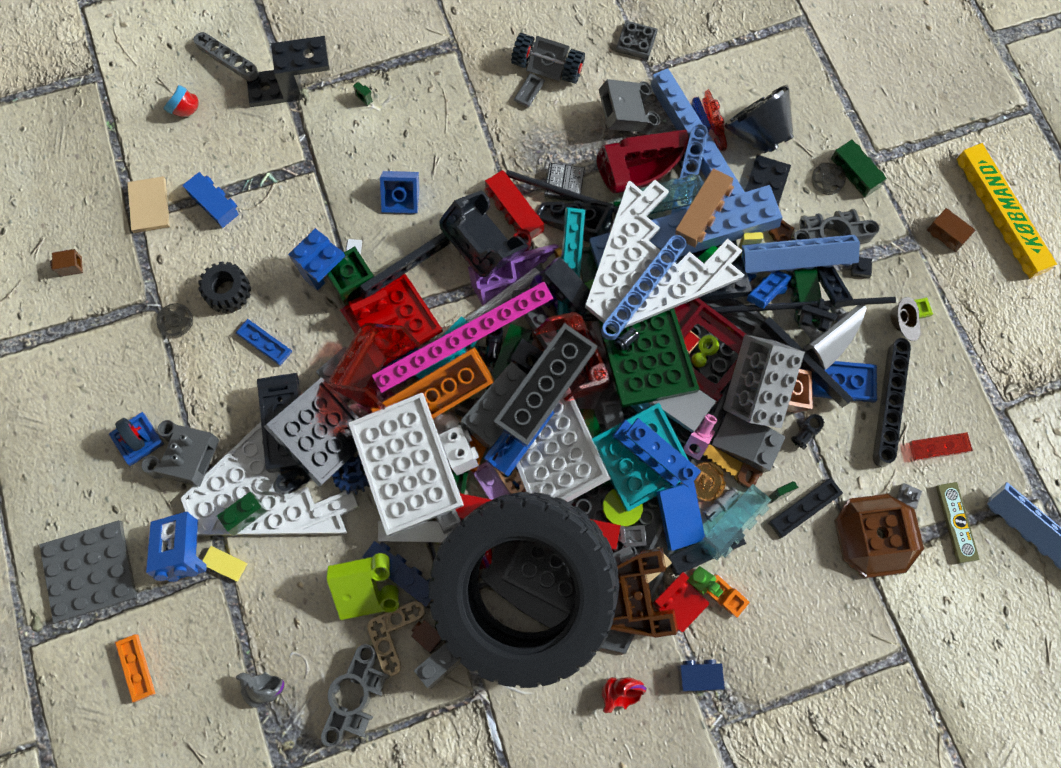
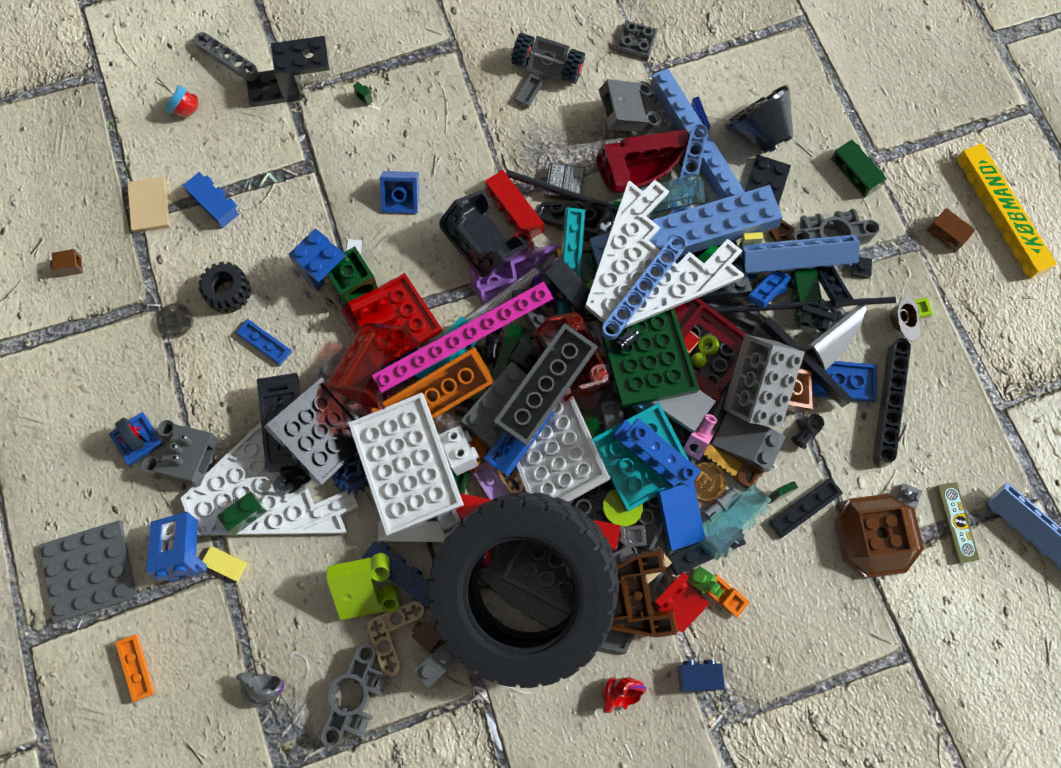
(403, 265): black tile -> none
(704, 207): medium nougat brick -> none
(715, 119): clear red plate -> none
(828, 178): clear smoke wheel -> none
(940, 446): clear red tile -> none

